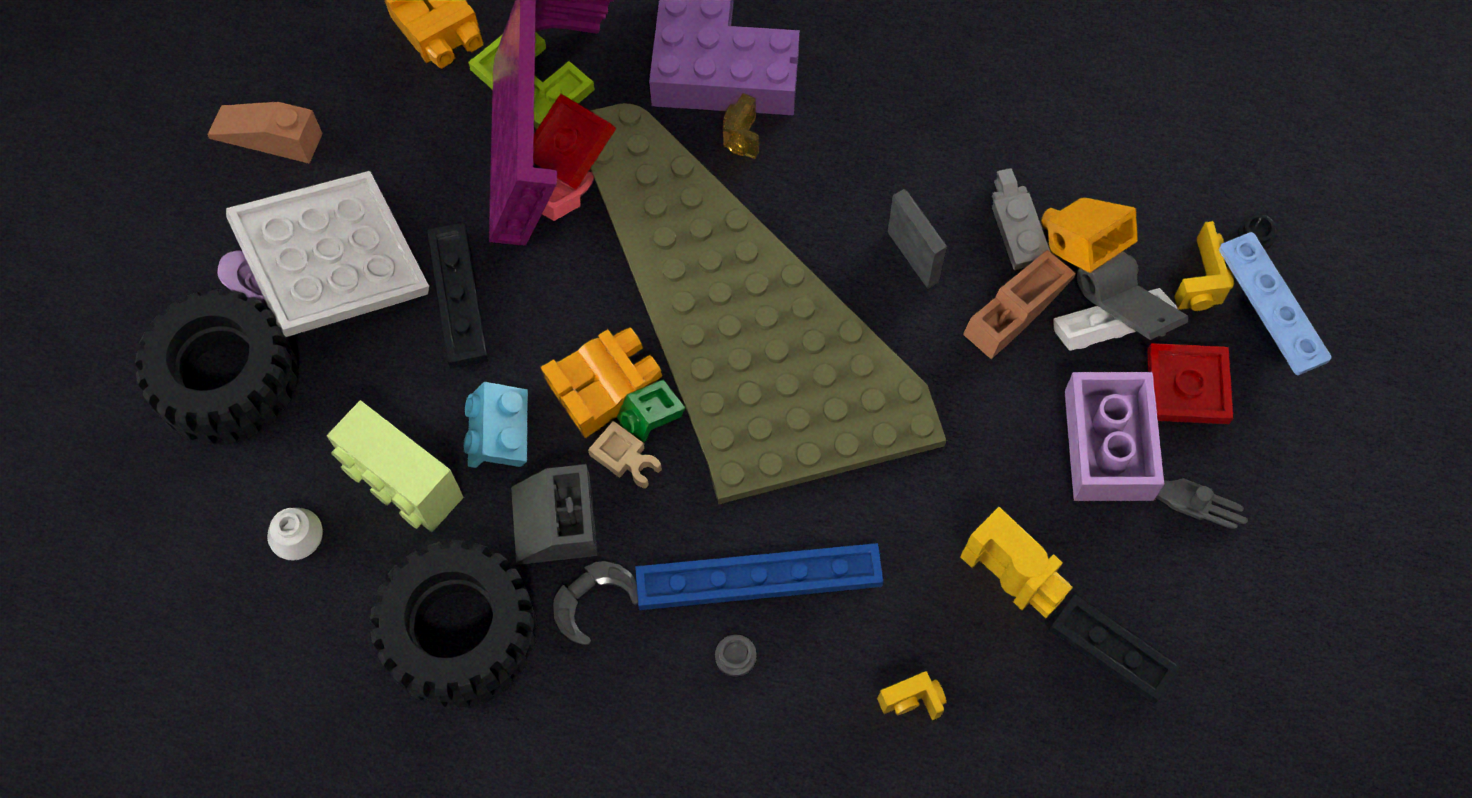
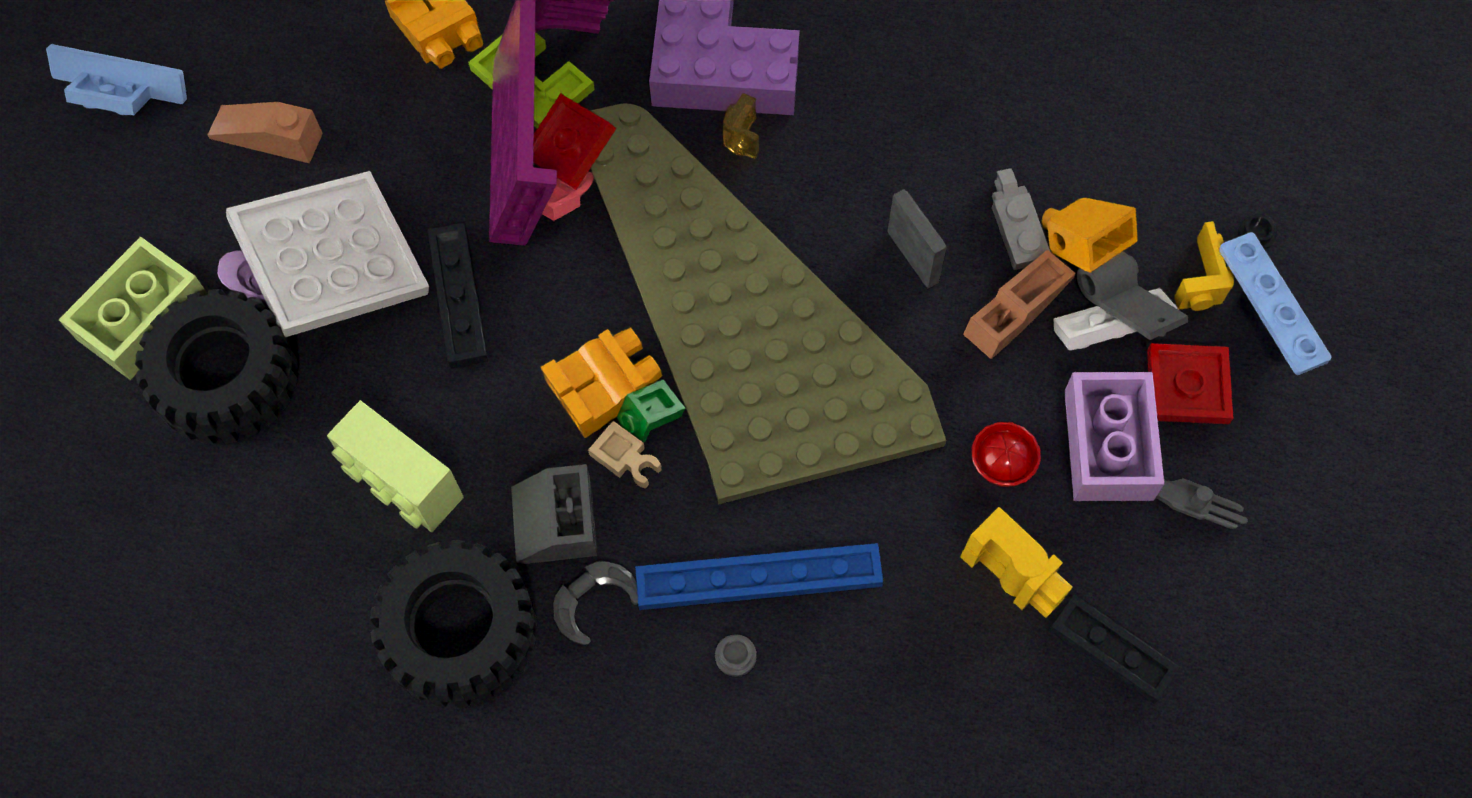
(113, 81): none -> light blue bracket
(125, 302): none -> yellowish green brick
(294, 533): white cone -> none
(496, 425): medium azure bracket -> none
(905, 696): yellow bracket -> none
(1006, 454): none -> red hat

